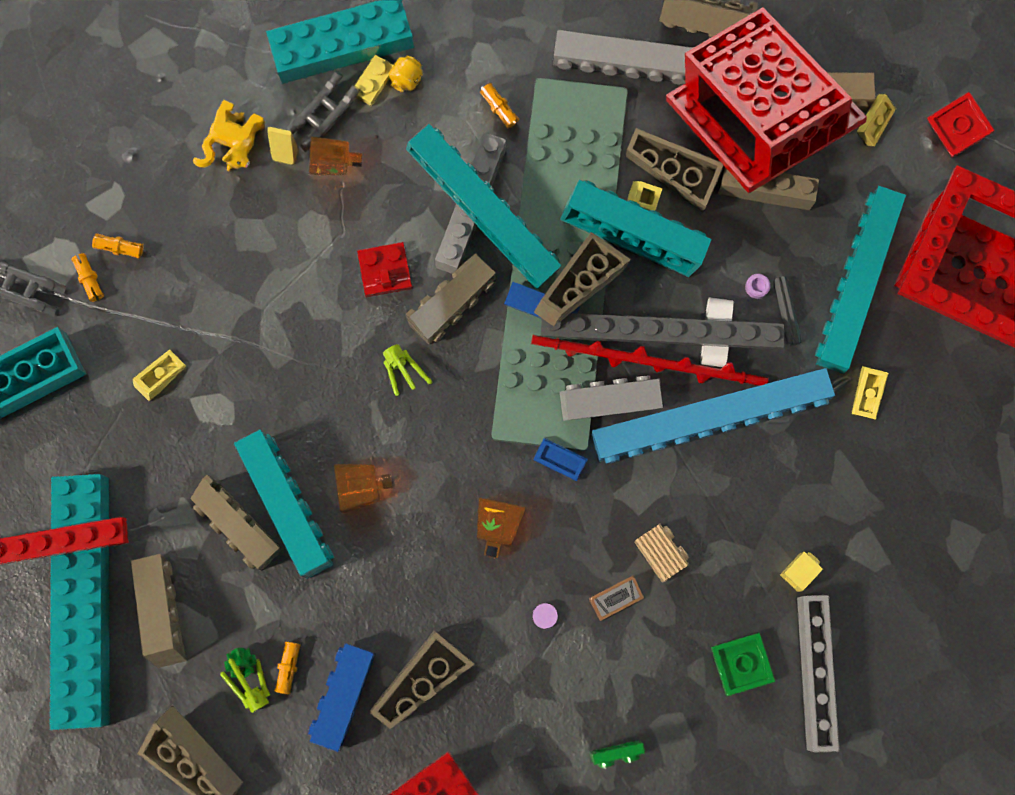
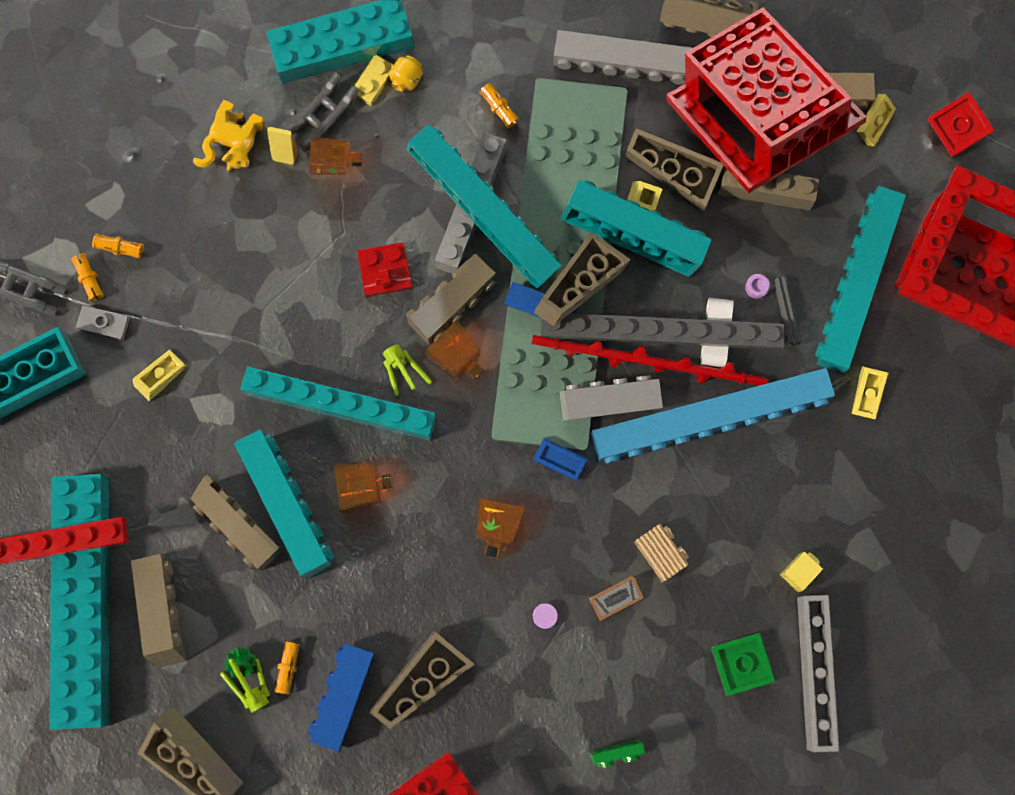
(102, 323): none -> light grey plate
(338, 403): none -> teal brick
(455, 352): none -> clear orange torso

